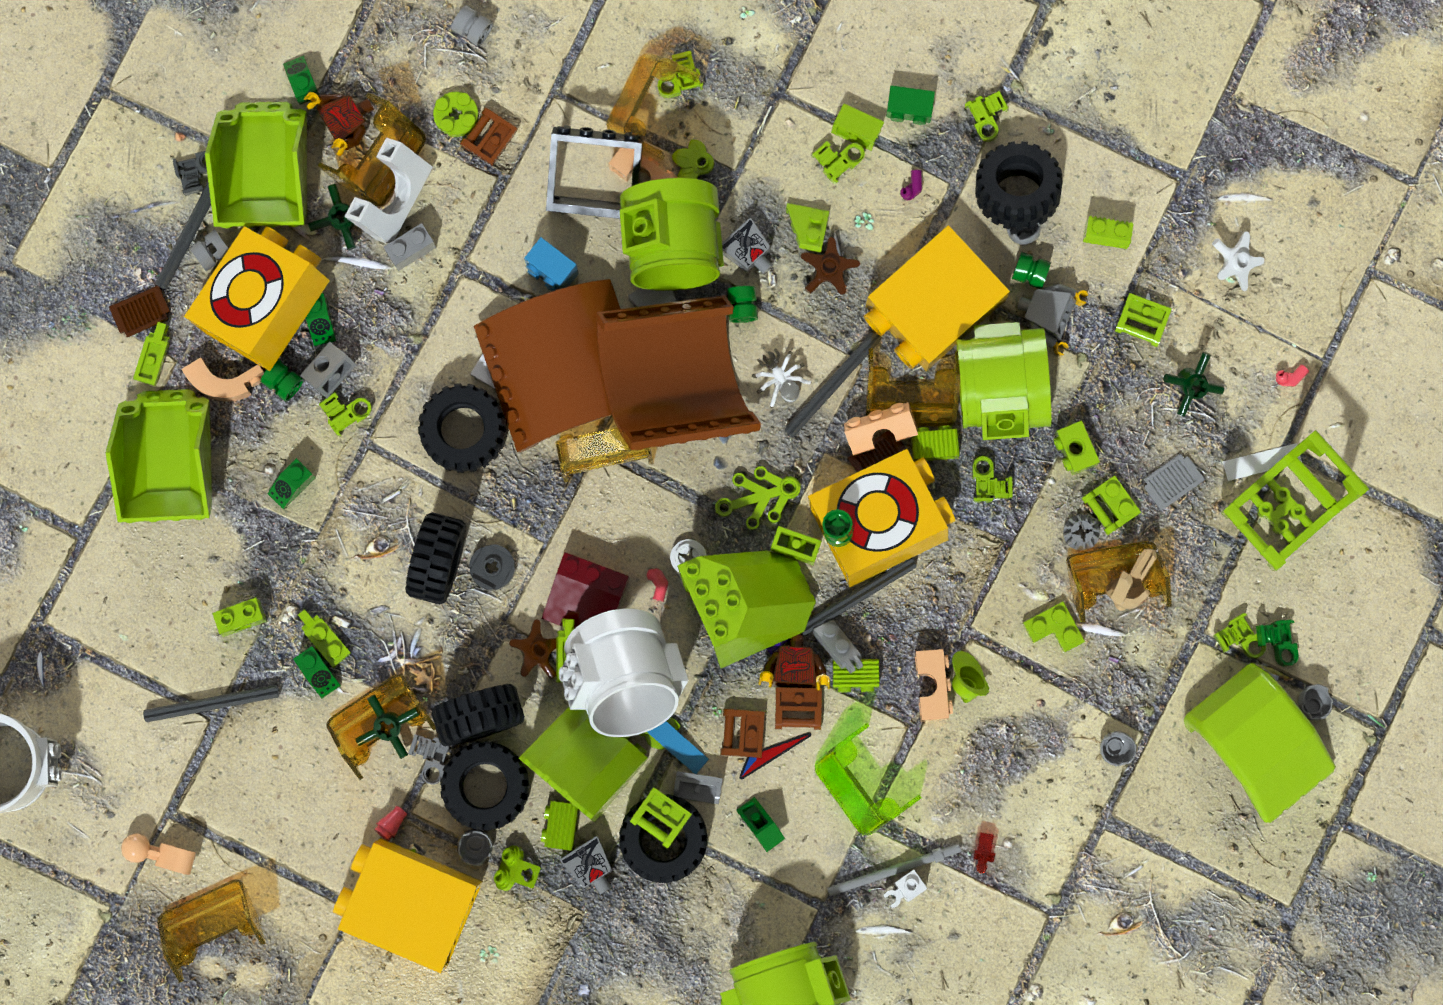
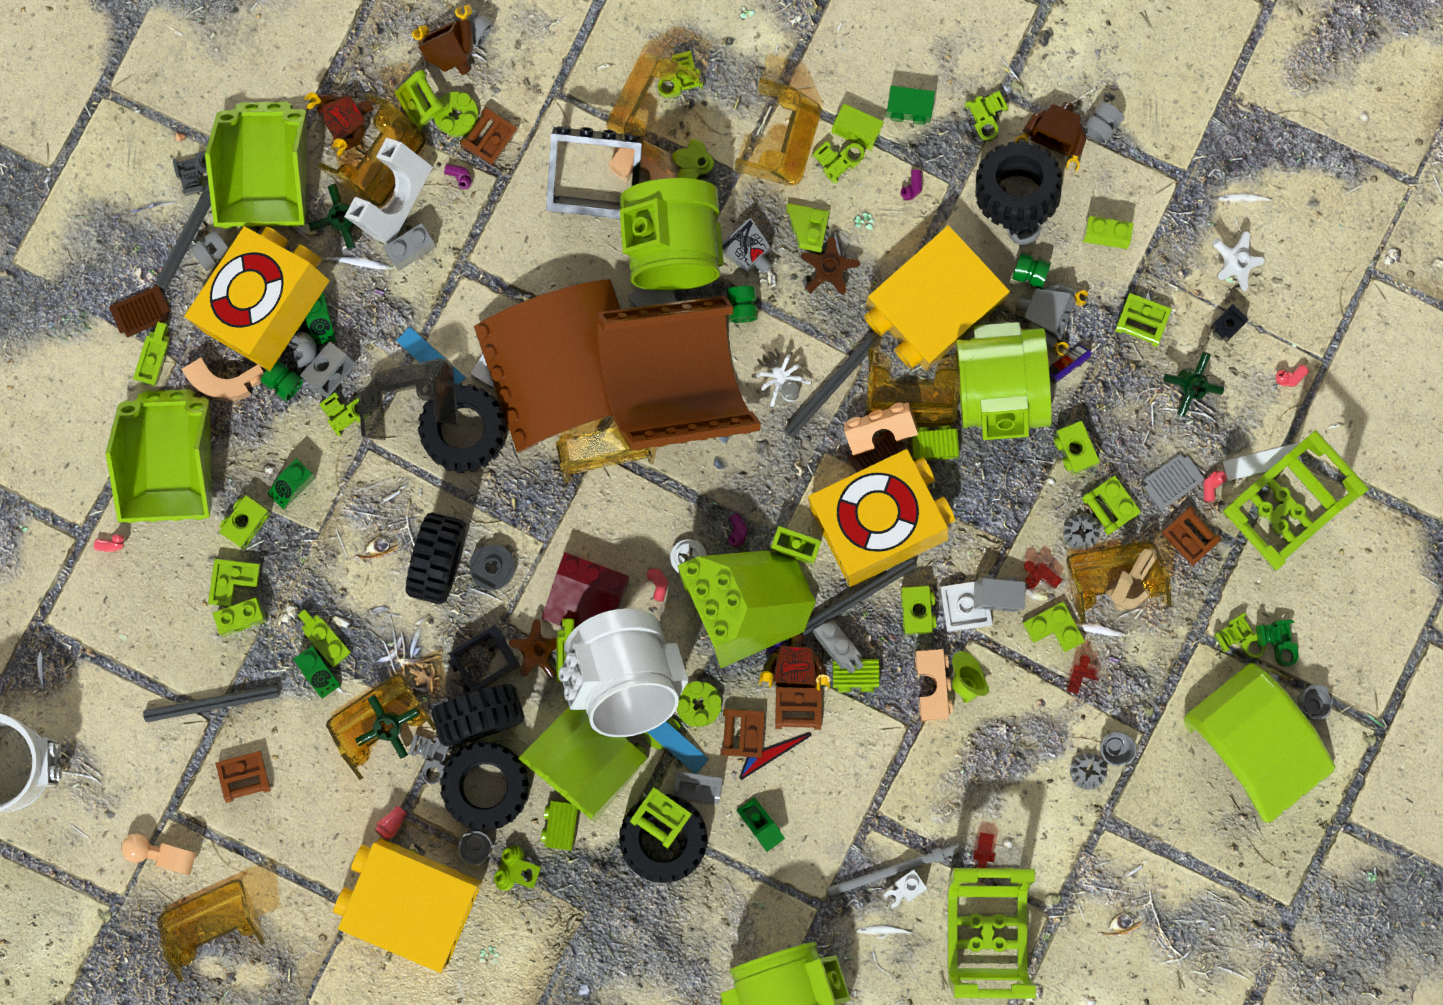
(110, 546): none -> coral arm
(227, 575): none -> lime plate
(240, 769): none -> dark orange plate
(243, 535): none -> lime brick
(300, 79): green slope -> none
(306, 349): none -> light grey hair
(413, 101): none -> lime plate
(422, 350): none -> dark azure sticker
(432, 382): none -> clear smoke windscreen
(448, 45): none -> reddish brown torso
(456, 664): none -> black window
(461, 174): none -> magenta arm
(550, 265): dark azure brick -> none
(589, 865): torso -> none
(711, 702): none -> lime plate
(739, 532): none -> magenta arm
(762, 496): lime plant -> none
(789, 164): none -> clear yellow windscreen
(838, 528): green wheel -> none
(849, 793): clear neon green windscreen -> none
(917, 624): none -> lime brick
(959, 608): none -> white tile
(987, 487): lime piece -> none
(999, 594): none -> light grey brick
(1025, 879): none -> lime windscreen
(1040, 572): none -> clear red piece
(1057, 130): none -> reddish brown torso
(1068, 363): none -> slope
(1078, 672): none -> clear red piece
(1078, 775): none -> light grey gear
(1105, 120): none -> light grey wheel
(1186, 541): none -> dark orange plate
(1213, 481): none -> coral arm
(1235, 316): none -> black brick

